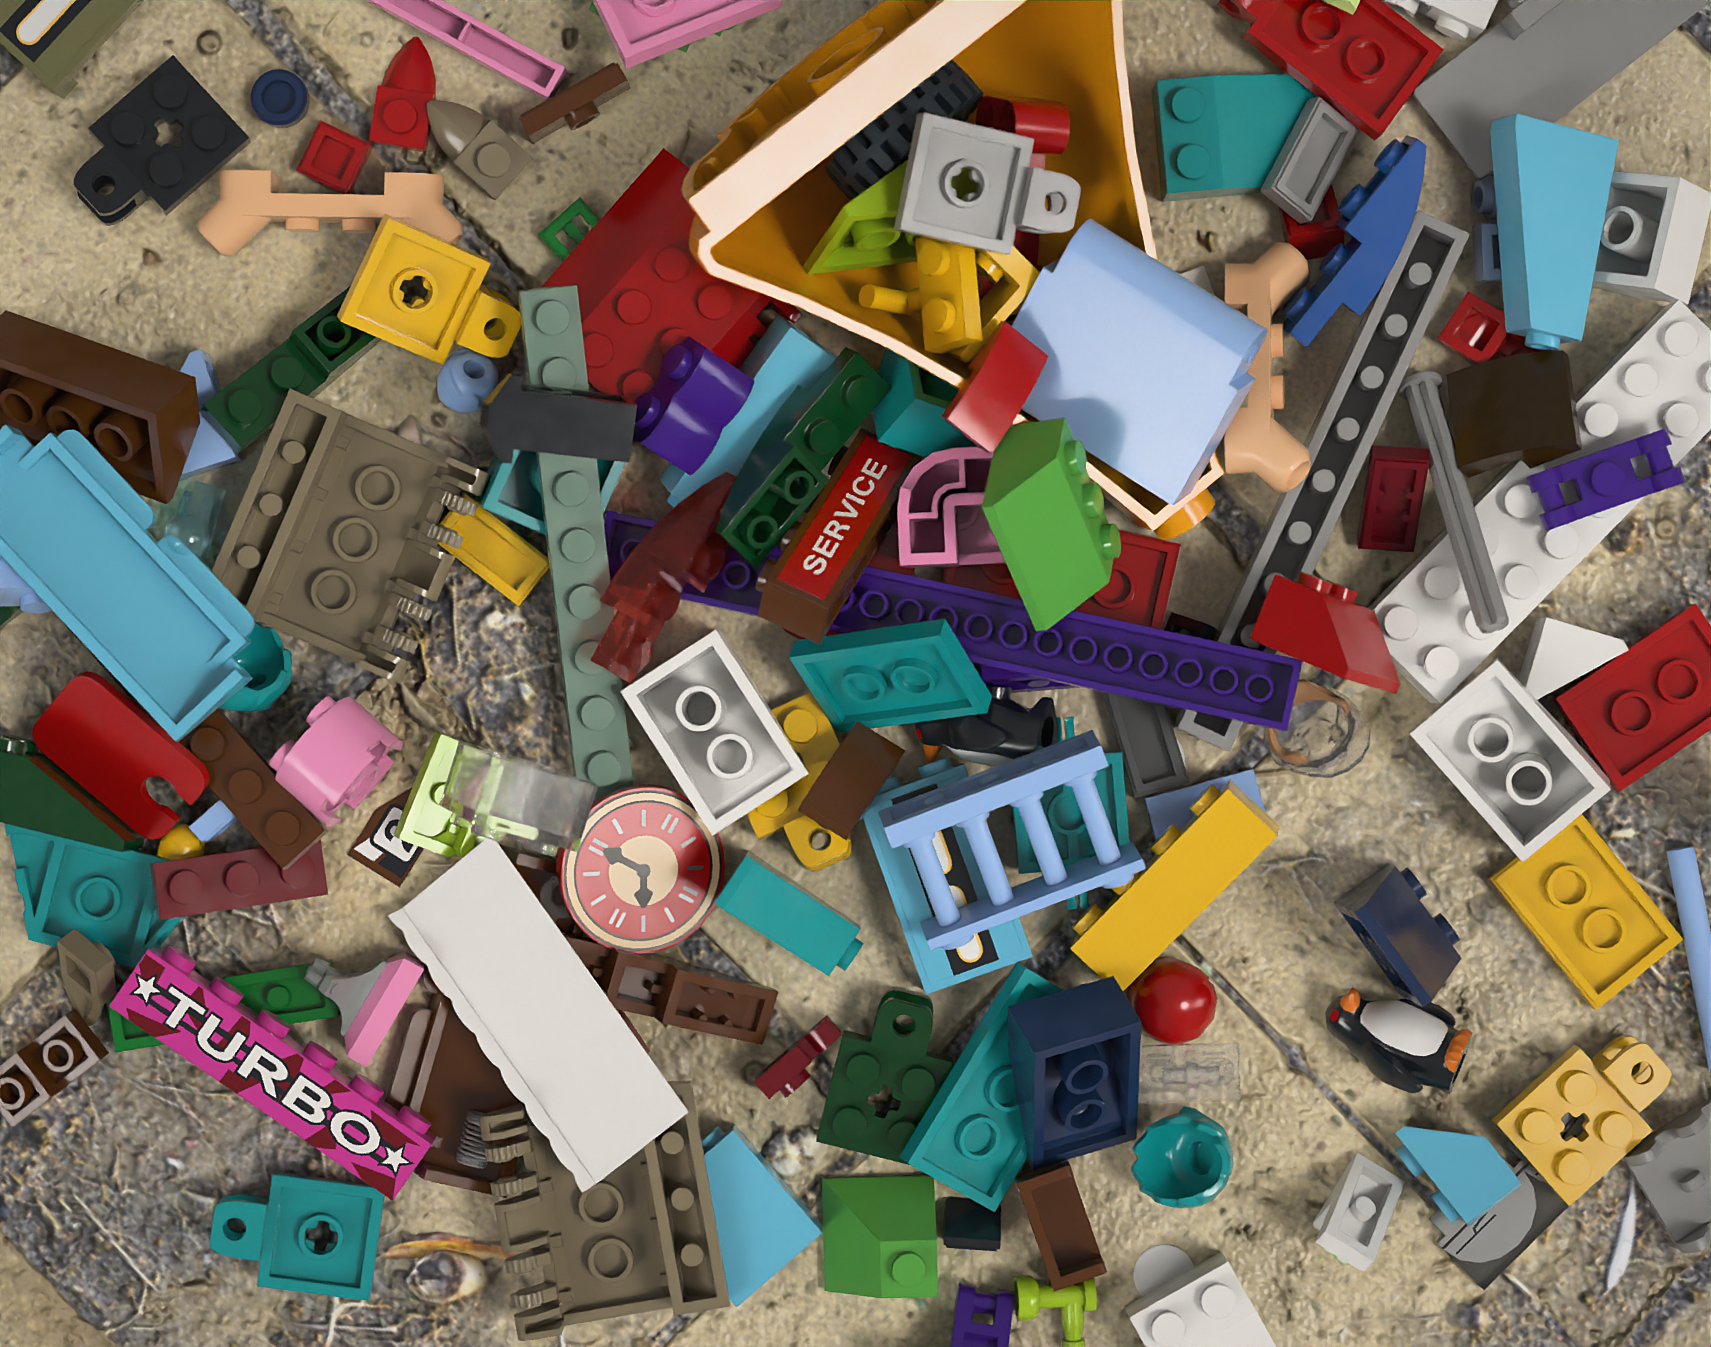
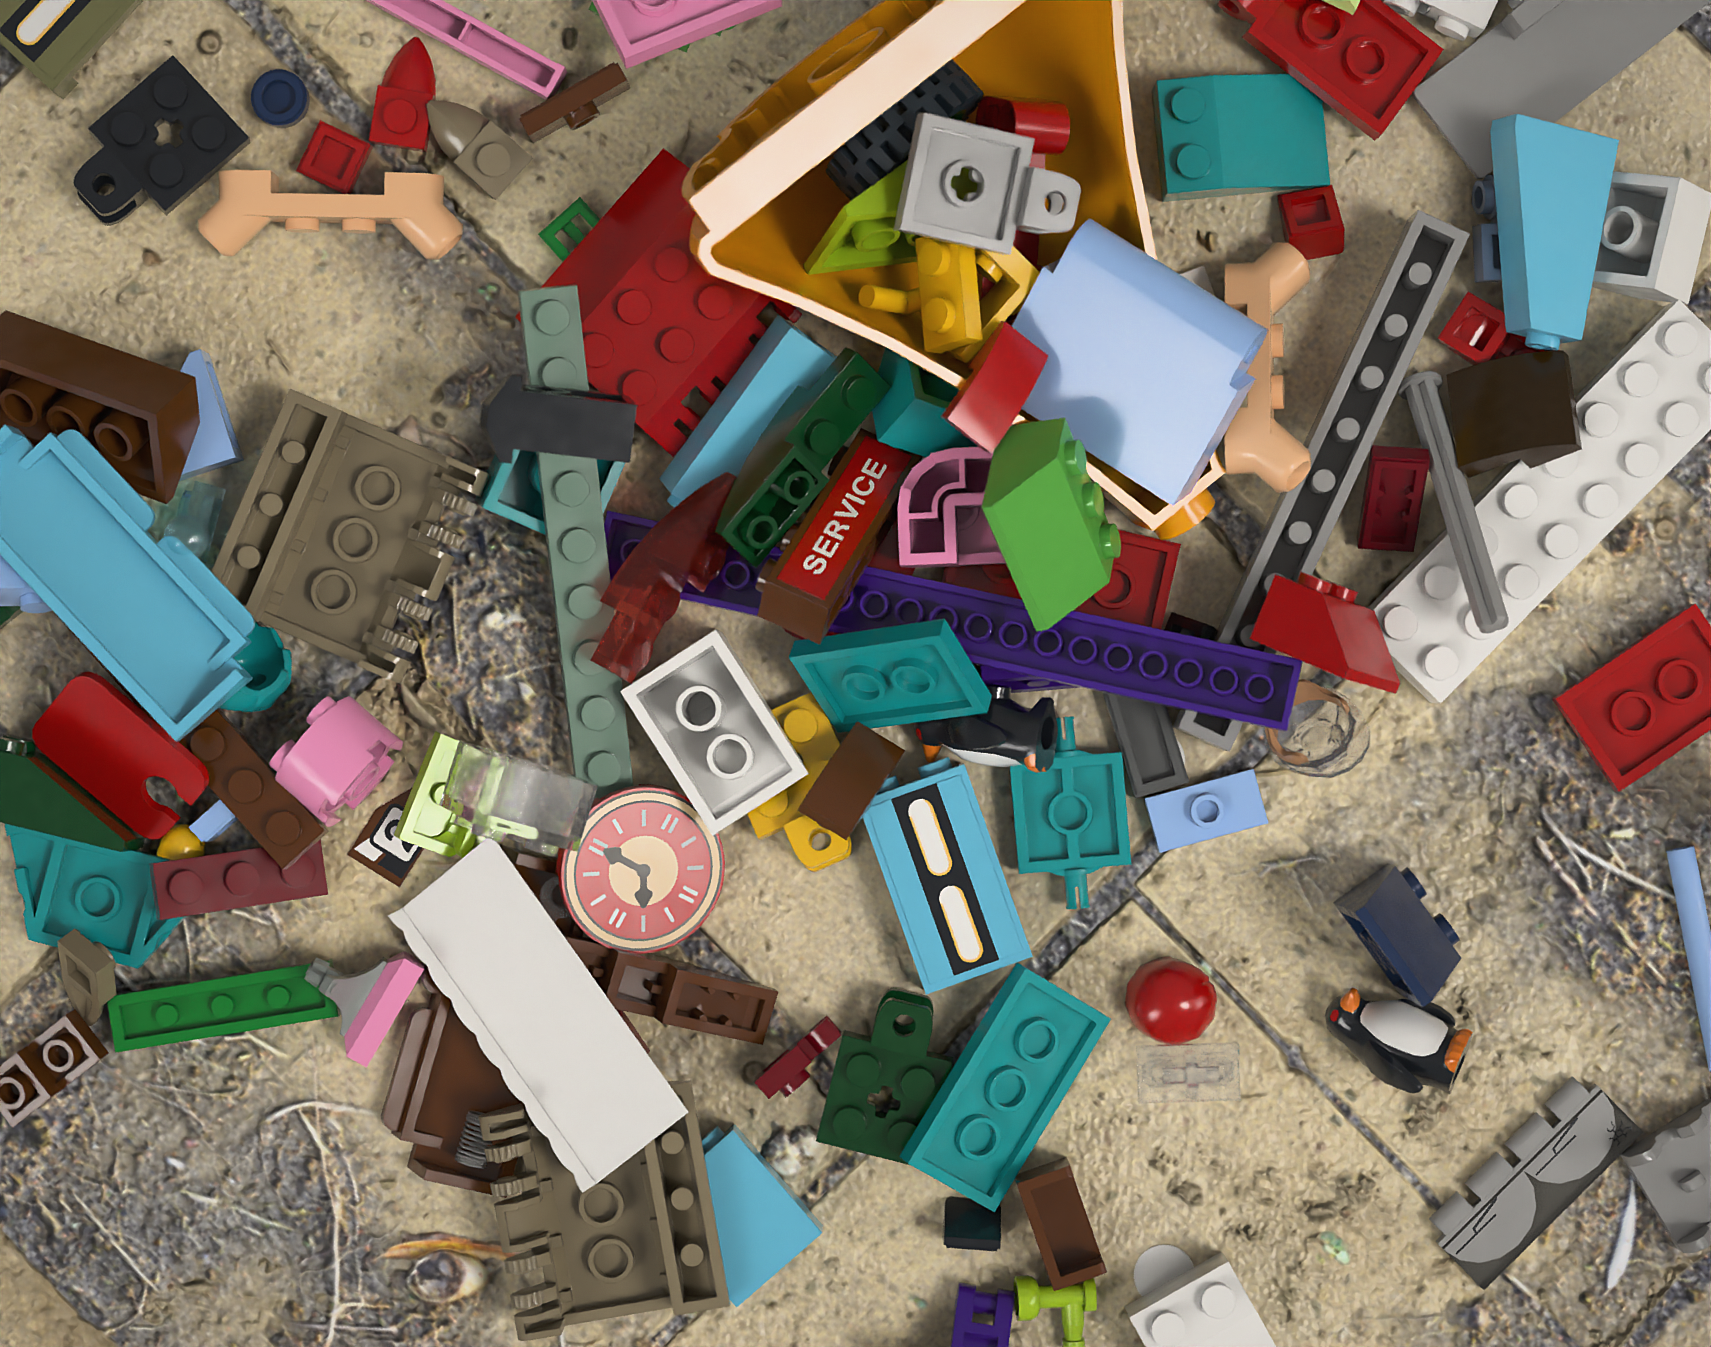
(274, 1070): brick -> none
(278, 1234): teal plate -> none
(305, 362): dark green slope -> none
(451, 310): yellow plate -> none
(466, 380): light blue piece -> none
(496, 553): yellow tile -> none
(690, 405): dark purple brick -> none
(790, 915): teal slope -> none
(880, 1236): bright green slope -> none
(969, 804): light blue fence -> none
(1075, 1070): dark blue slope -> none
(1176, 886): yellow brick -> none
(1183, 1159): teal hair -> none
(1309, 160): light grey tile -> none
(1358, 1212): white slope -> none
(1378, 225): blue slope -> none
(1462, 1166): medium azure slope -> none
(1511, 760): white slope -> none
(1562, 654): white slope -> none
(1586, 911): yellow tile -> none
(1605, 479): dark purple plate -> none
(1607, 1098): yellow plate -> none

